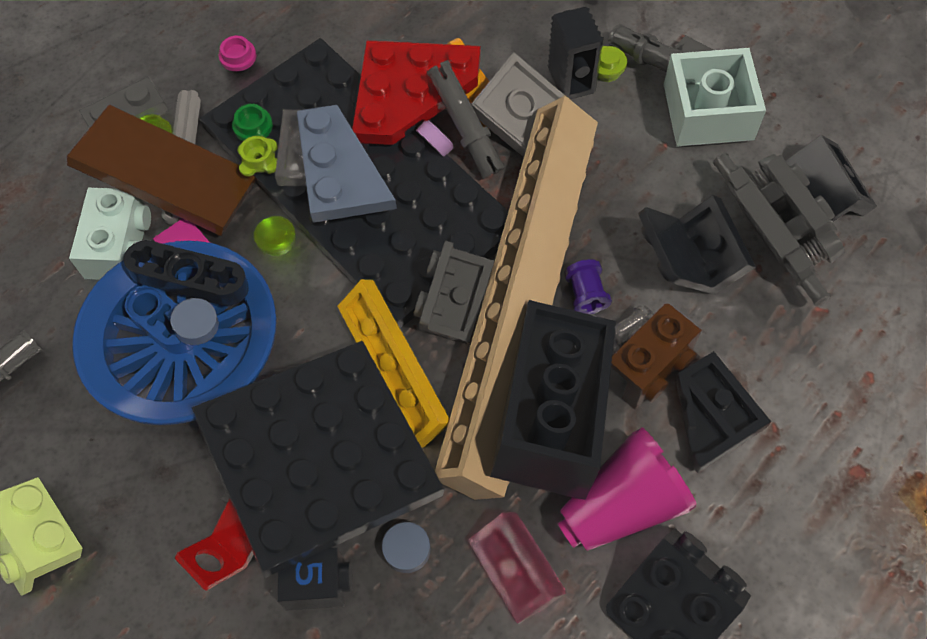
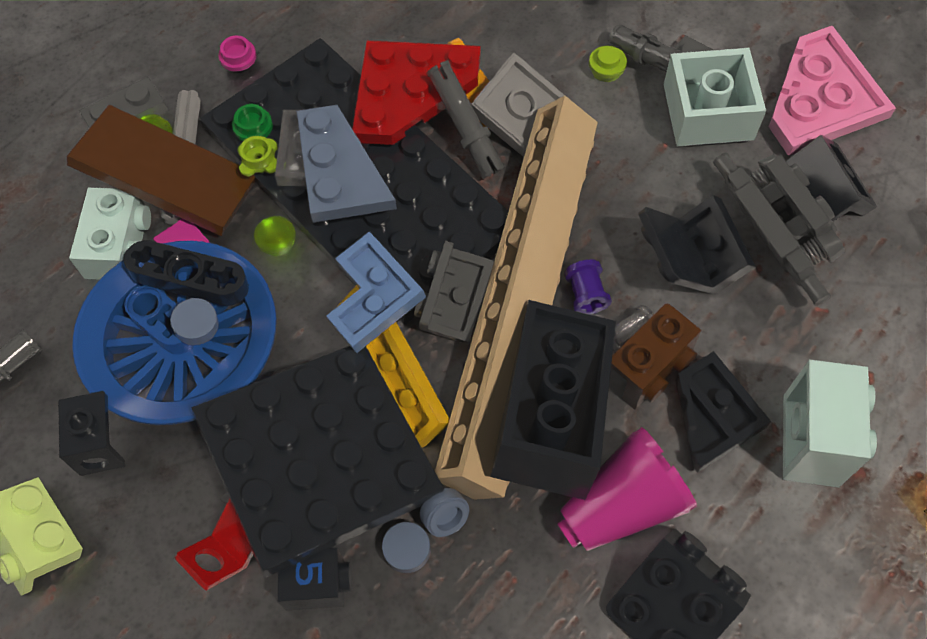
(86, 434): none -> black bracket
(383, 293): none -> medium blue plate
(435, 137): lavender tile -> none
(444, 513): none -> sand blue tile
(516, 566): clear pink slope -> none
(575, 52): black brick -> none
(825, 93): none -> bright pink plate
(827, 423): none -> light aqua brick

